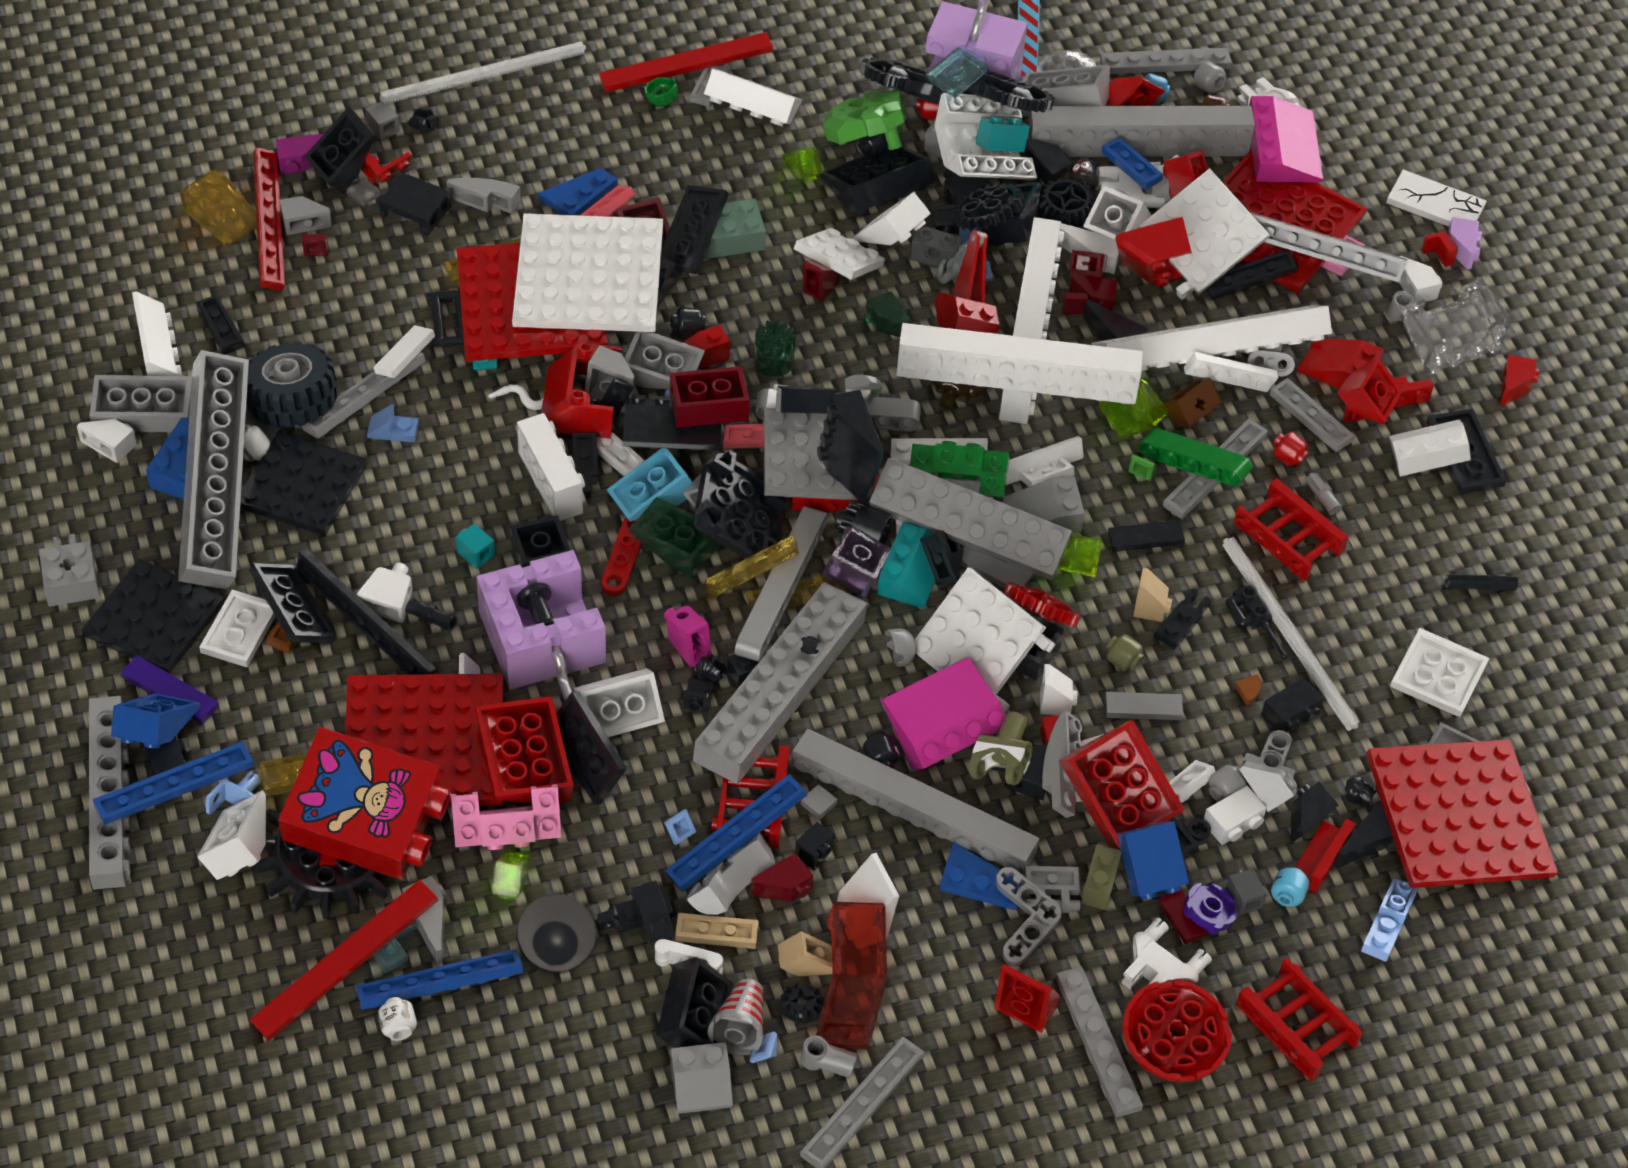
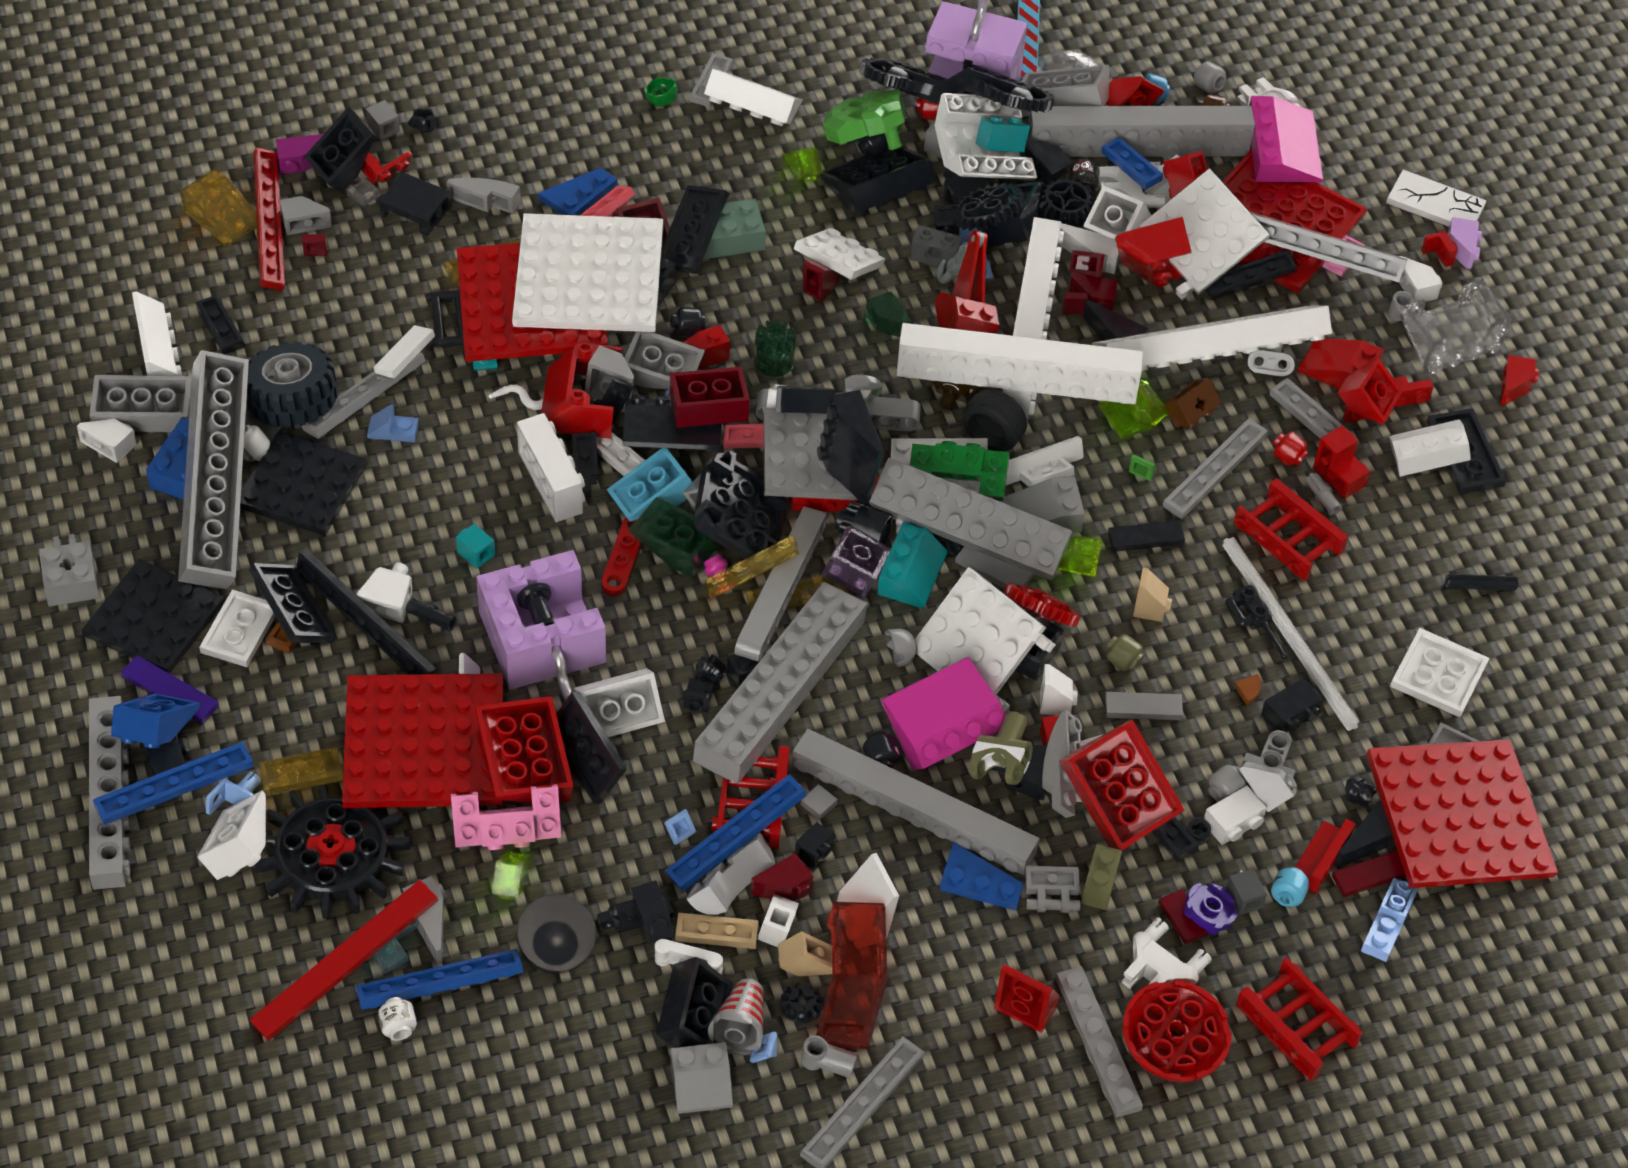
(363, 804): red brick -> none
(483, 71): white axle -> none
(538, 540): black brick -> none
(686, 62): red tile -> none
(688, 634): dark pink torso -> none
(715, 565): none -> dark pink plate
(777, 920): none -> white slope
(810, 645): black piece -> none
(895, 222): white slope -> none
(943, 561): black slope -> none
(956, 72): clear light blue tile -> none
(1002, 409): none -> black tyre
(1035, 920): light grey beam -> none
(1153, 859): blue brick -> none
(1164, 60): light grey plate -> none
(1181, 620): black hinge -> none
(1191, 779): white plate -> none
(1195, 457): green beam -> none
(1231, 372): white plate -> none
(1310, 808): black slope -> none
(1337, 462): none -> red brick
(1369, 874): none -> dark red tile

